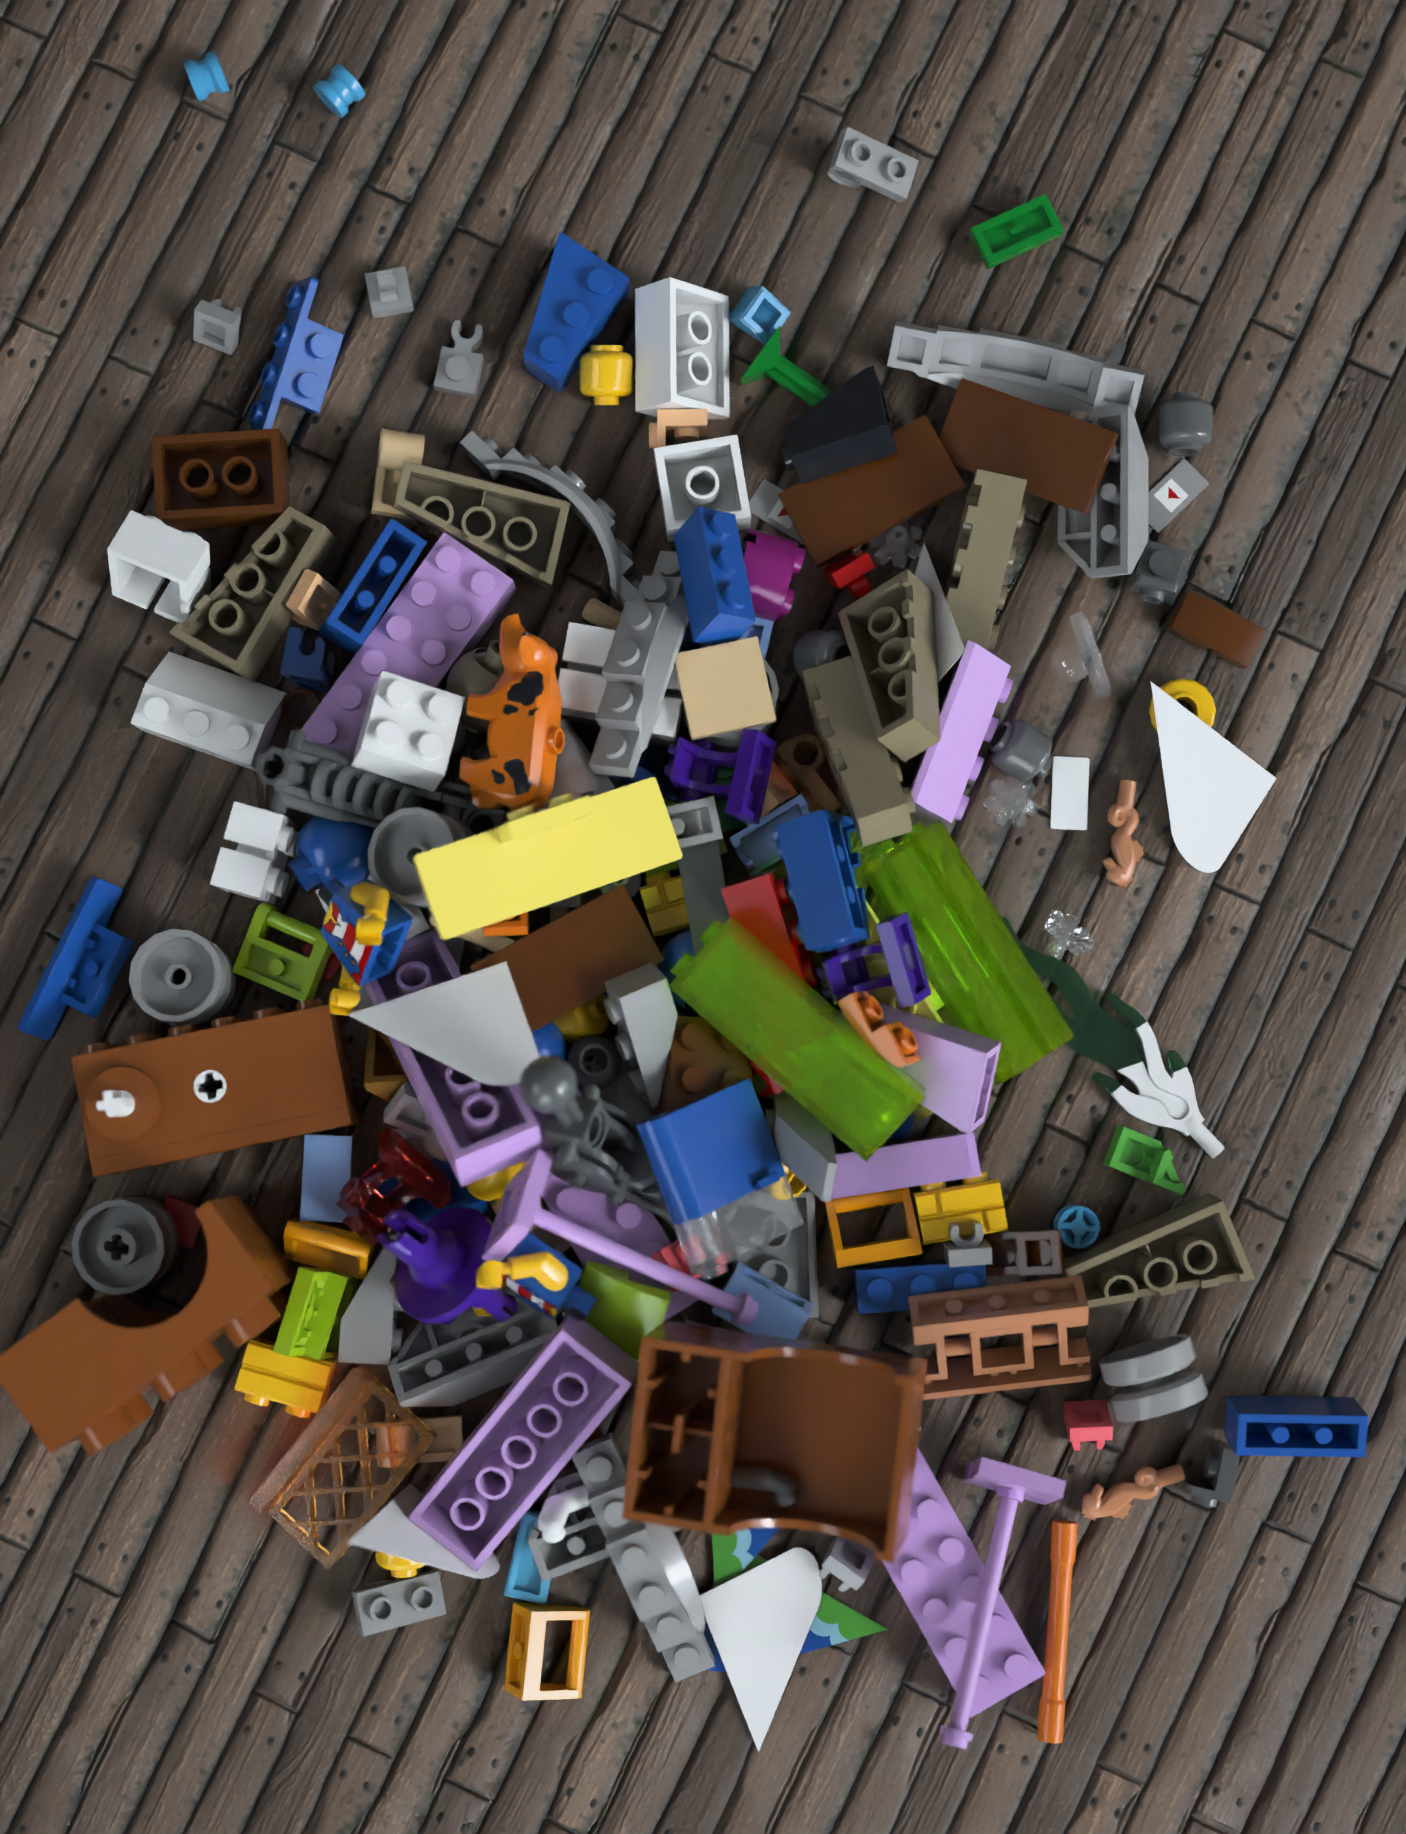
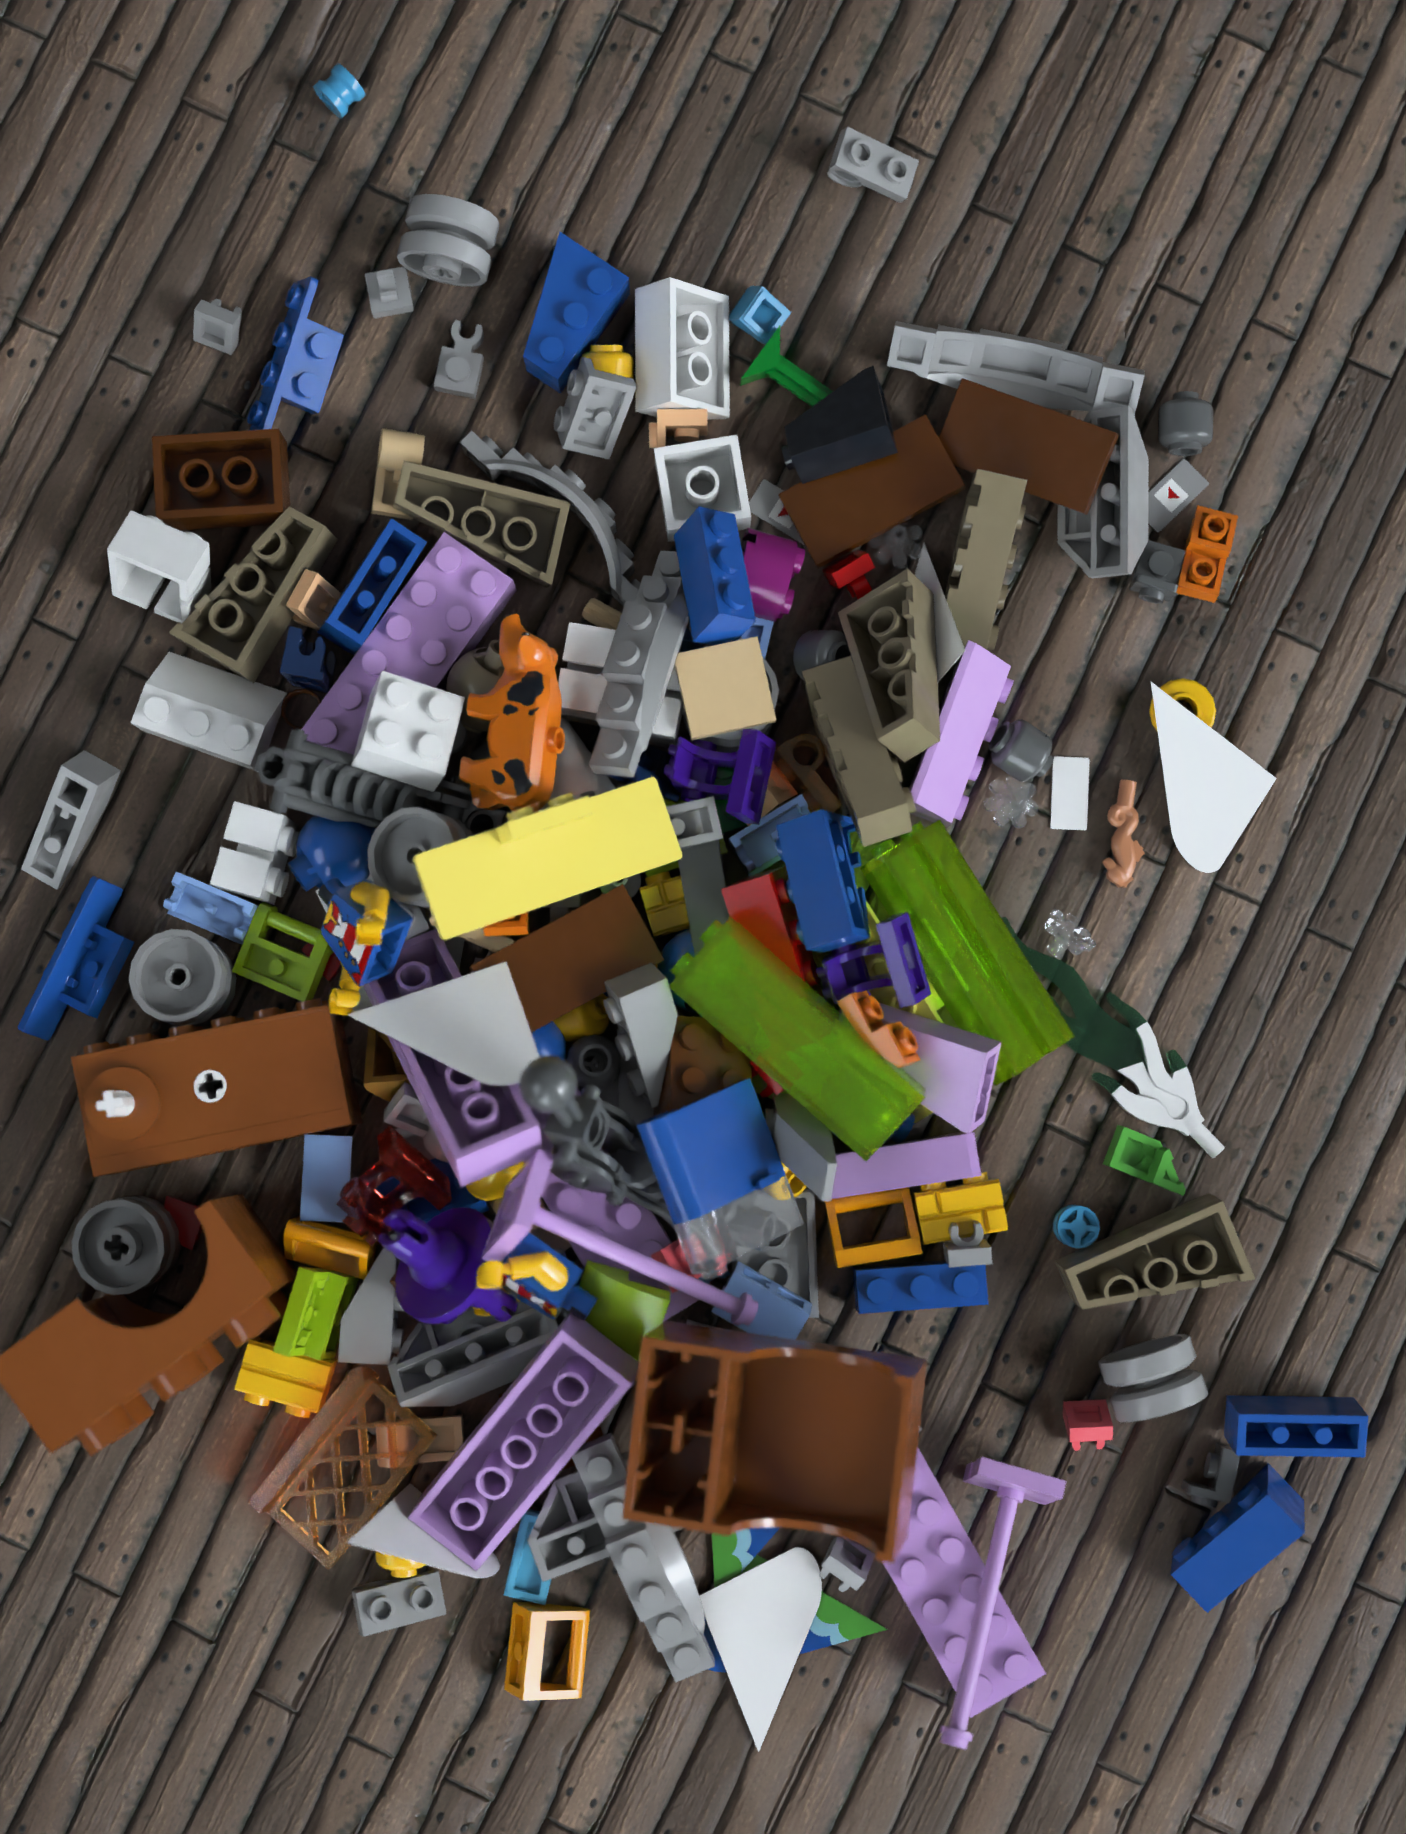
(69, 817): none -> light grey slope
(206, 76): dark azure wheel -> none
(210, 908): none -> light blue hinge
(448, 240): none -> light grey wheel
(556, 1511): white arm -> none
(593, 410): none -> light grey bracket
(763, 1478): dark grey arm -> none
(1002, 1312): nougat fence -> none
(1016, 231): green plate -> none
(1025, 1253): slope -> none
(1052, 1701): orange piece -> none
(1076, 660): clear tile -> none
(1117, 1499): nougat animal -> none
(1206, 553): none -> orange slope
(1217, 629): reddish brown slope -> none
(1239, 1539): none -> blue wedge

